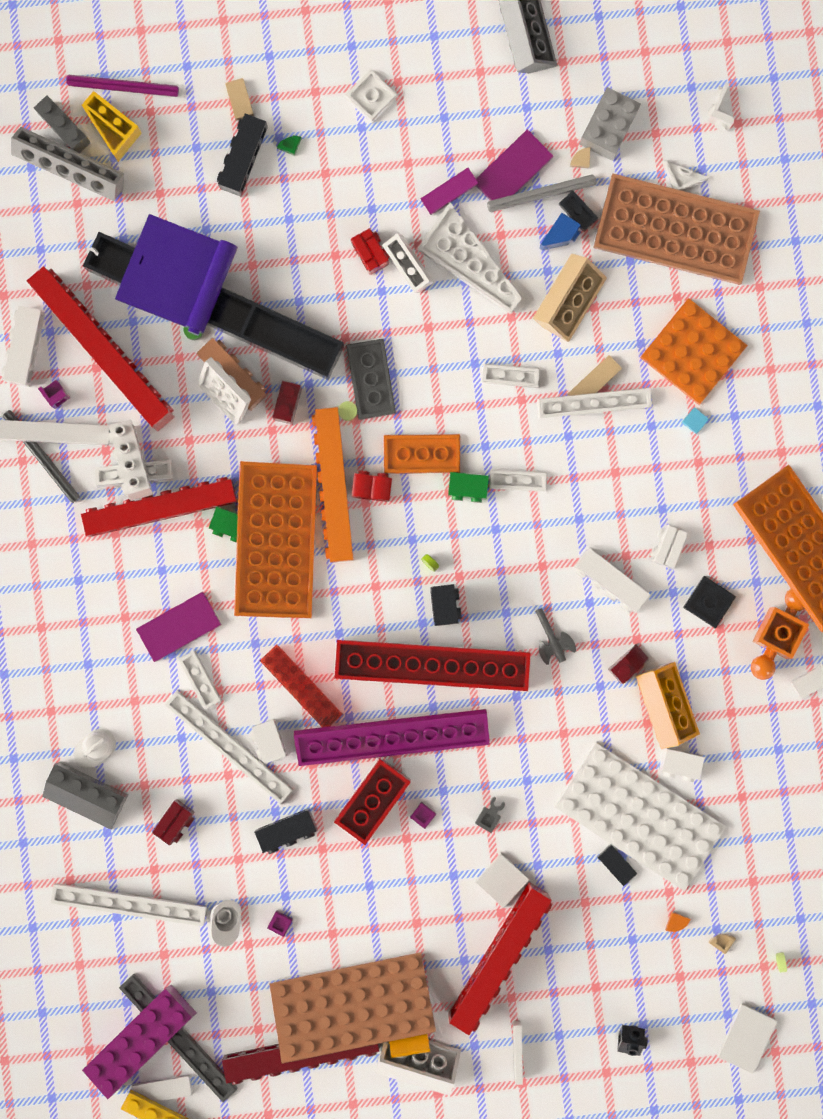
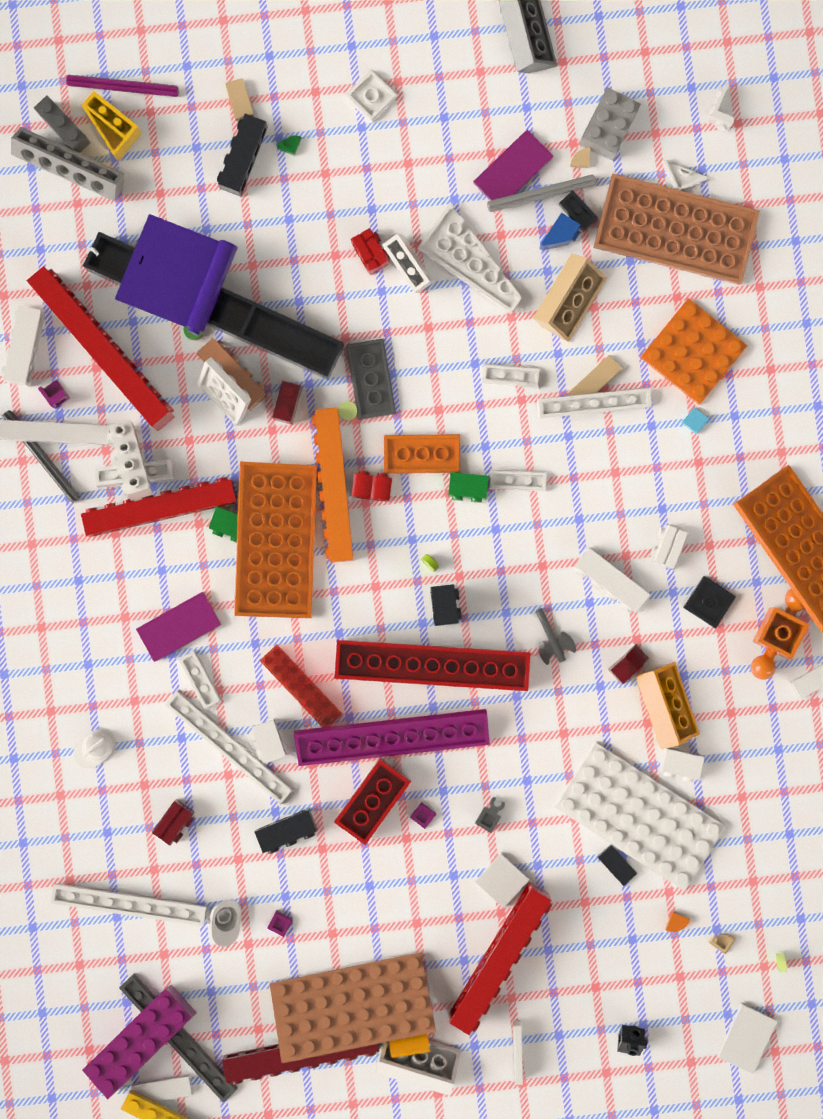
(84, 795): dark grey slope -> none
(449, 191): magenta tile -> none

